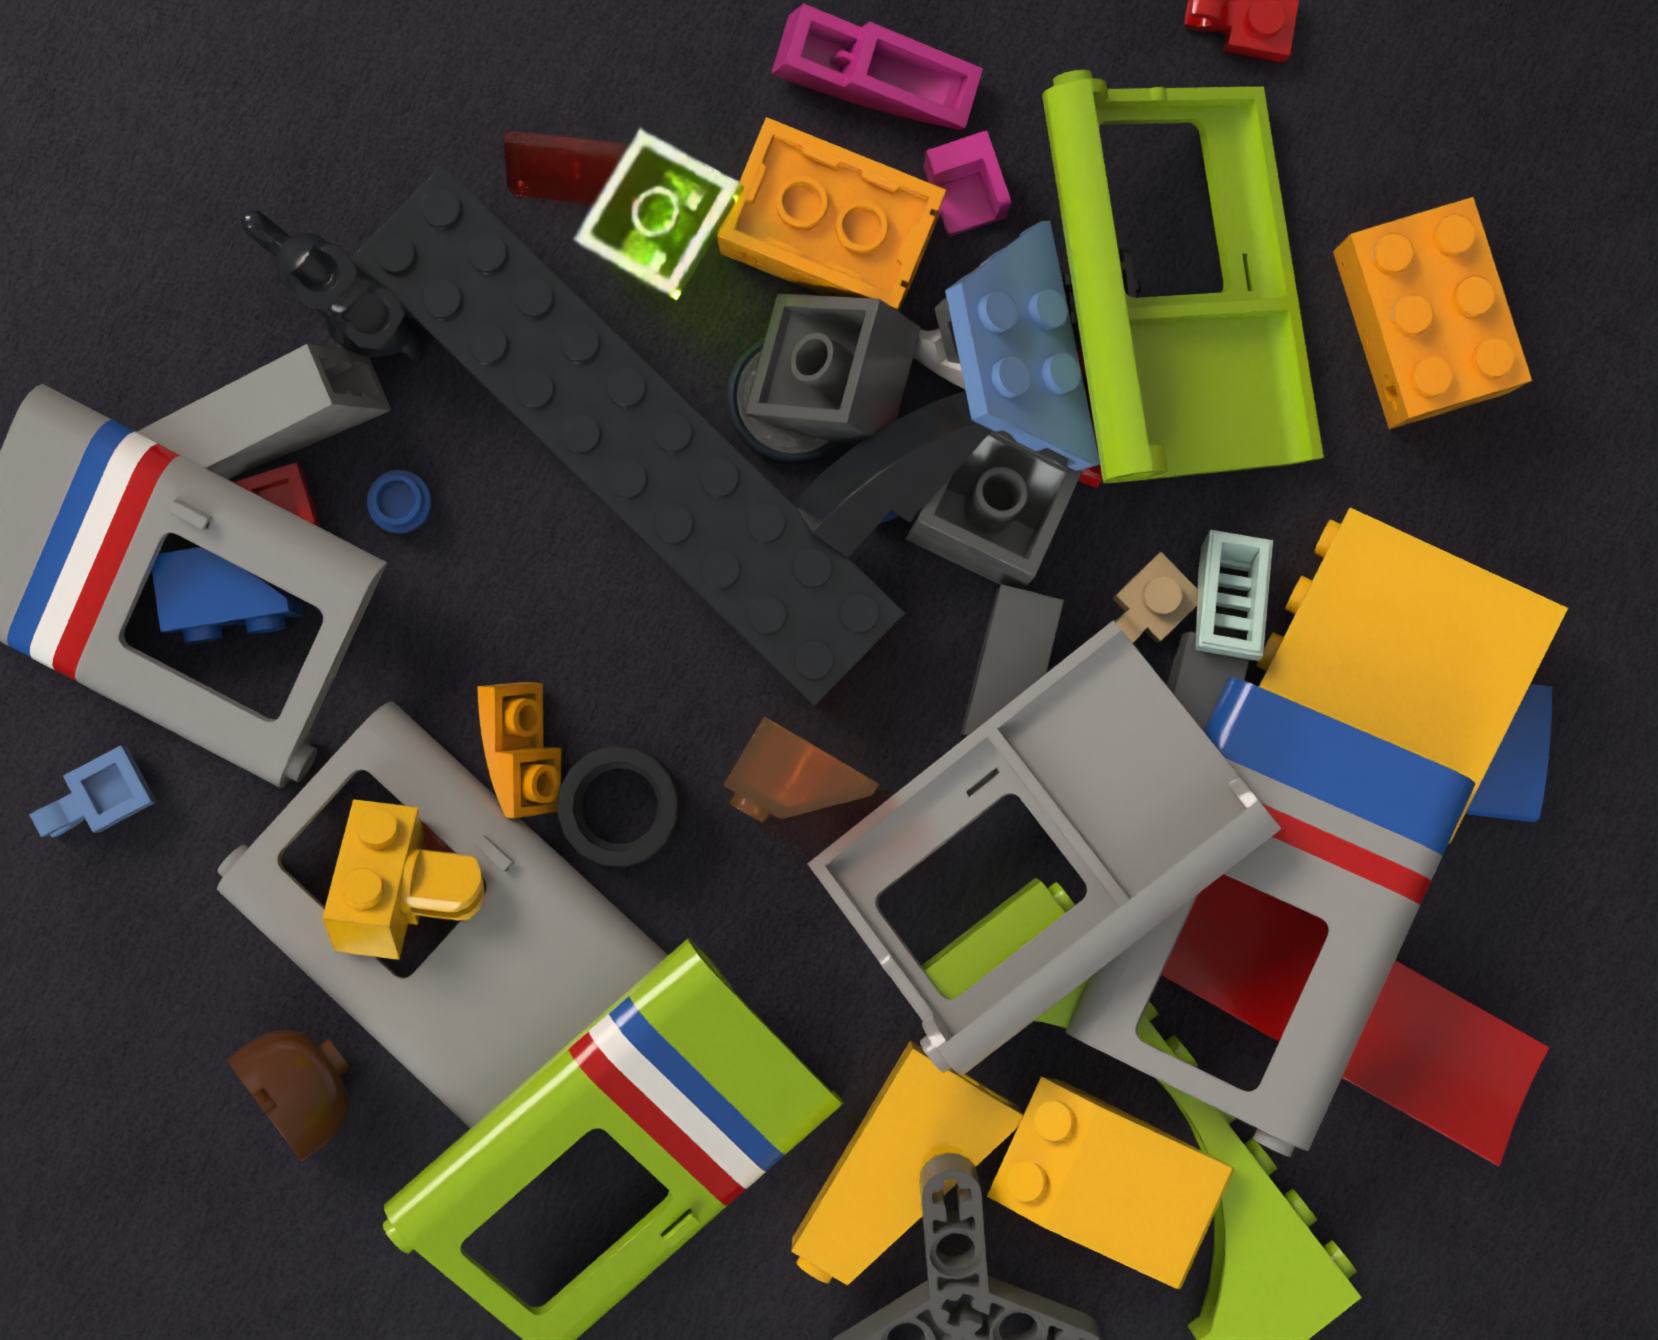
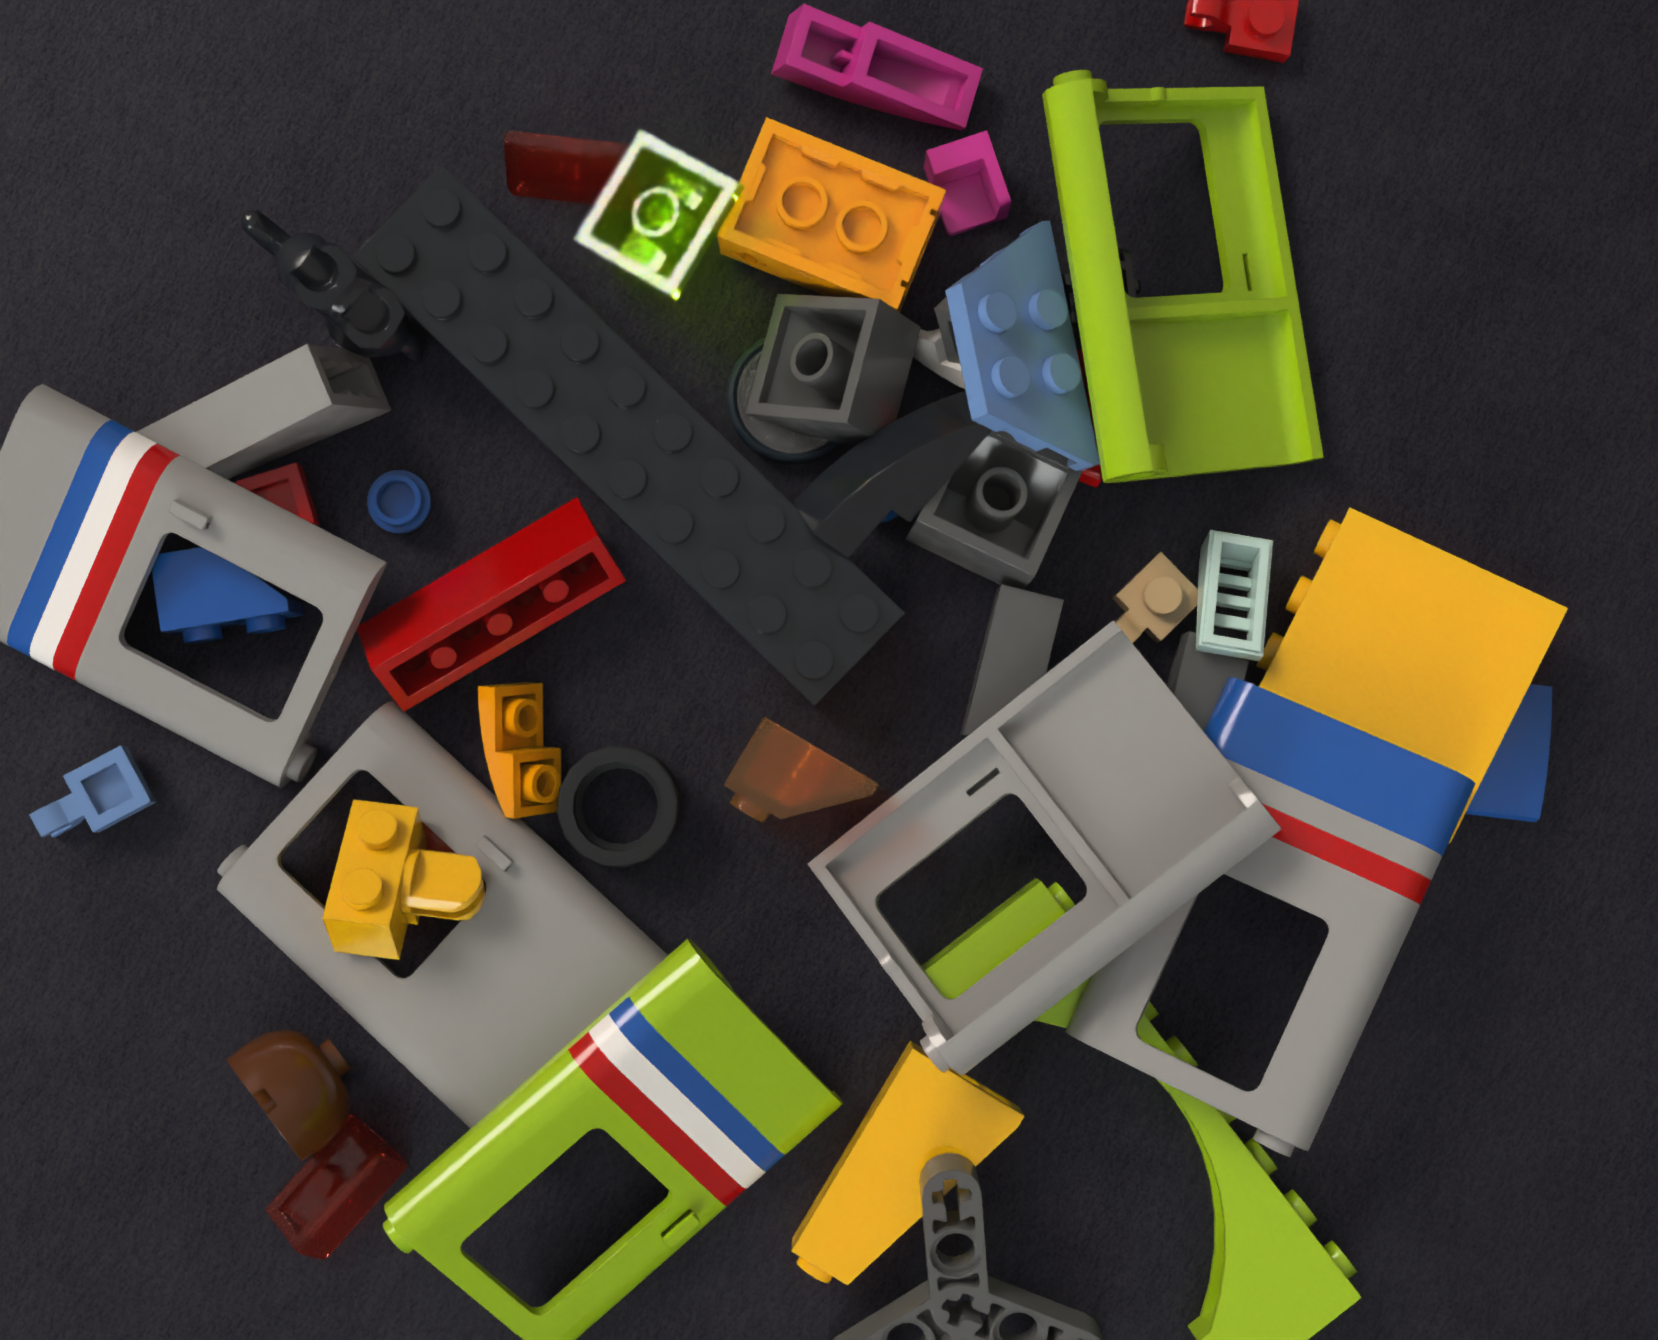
(335, 1189): none -> clear red slope
(489, 604): none -> red brick
(1110, 1182): yellow slope -> none
(1420, 1045): red arch -> none
(1431, 313): light orange piece -> none

